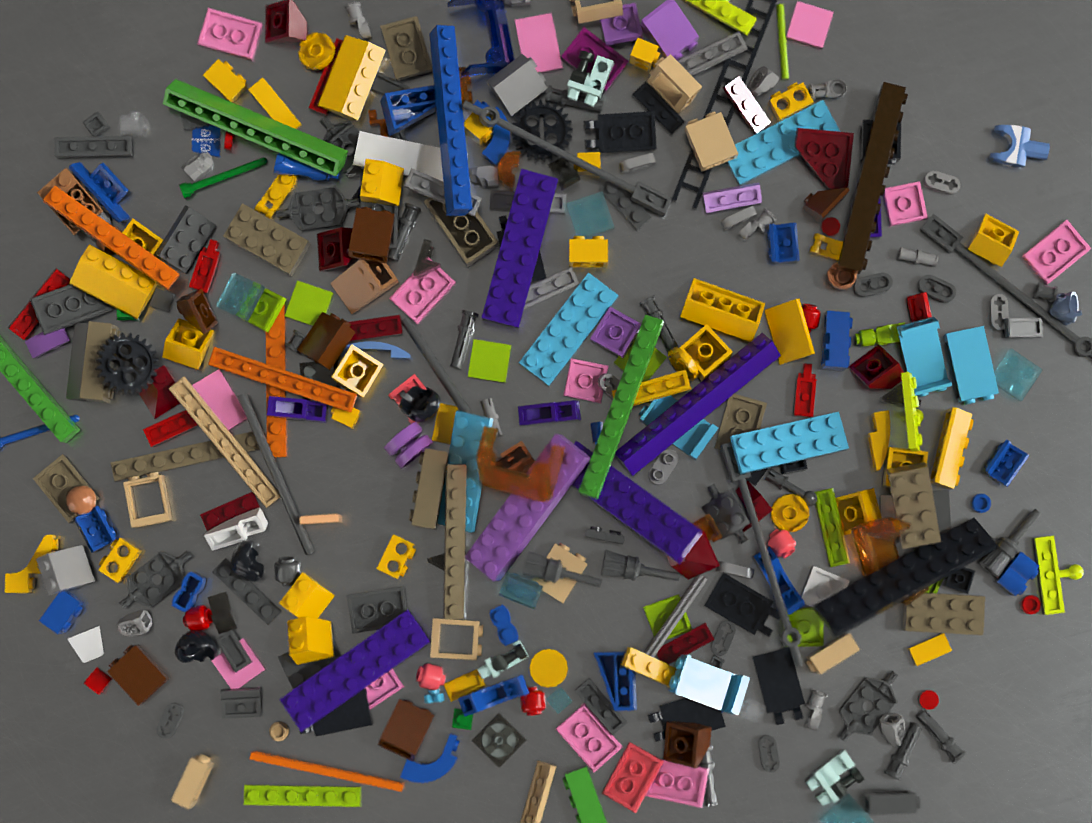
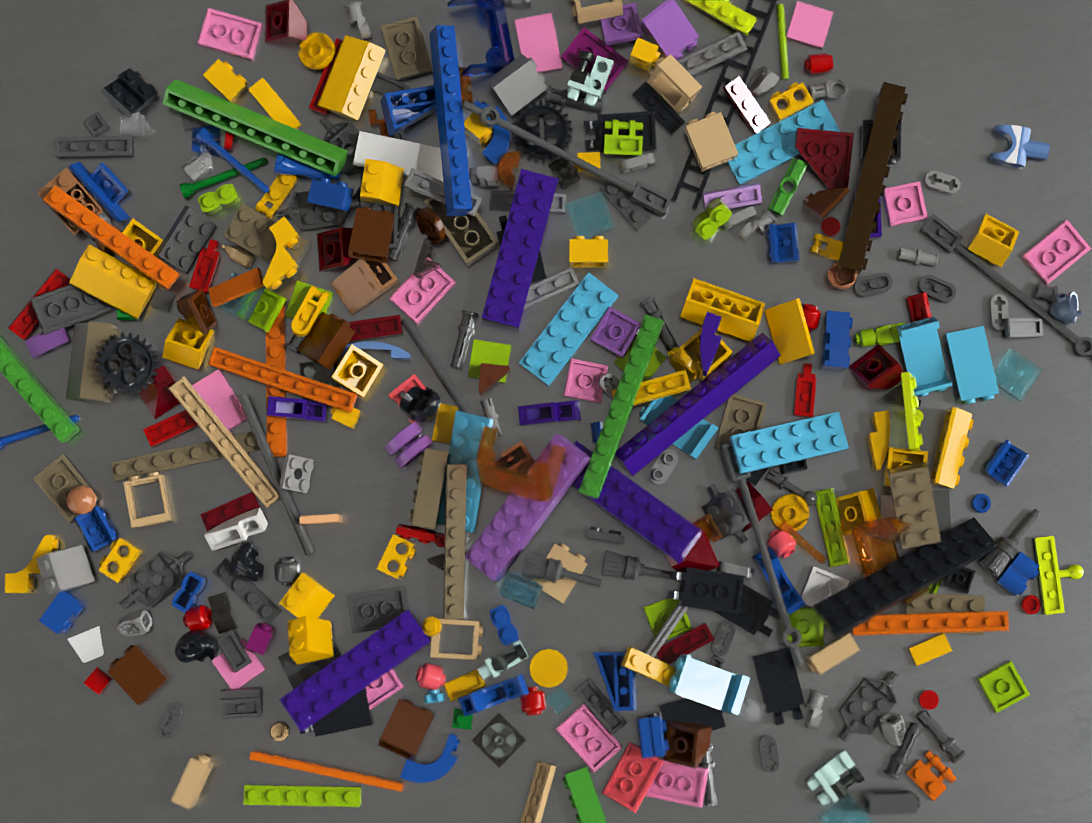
(130, 92): none -> black plate
(204, 137): none -> blue piece
(223, 197): none -> lime brick
(236, 287): none -> orange tile
(239, 255): none -> tan piece
(261, 638): none -> magenta brick
(282, 263): none -> yellow arch
(303, 469): none -> light grey piece
(308, 311): none -> yellow plate
(330, 195): none -> blue brick
(422, 534): none -> red hinge
(431, 225): none -> reddish brown tile
(431, 626): none -> yellow plate
(490, 375): none -> copper slope
(623, 144): none -> lime plate
(651, 736): none -> blue brick
(707, 222): none -> lime brick
(709, 341): none -> dark purple slope
(709, 590): none -> black tile
(792, 176): none -> bright green piece
(802, 542): none -> clear orange bar
(818, 63): none -> red brick
(926, 779): none -> orange plate
(934, 623): none -> orange tile
(1003, 686): none -> lime tile

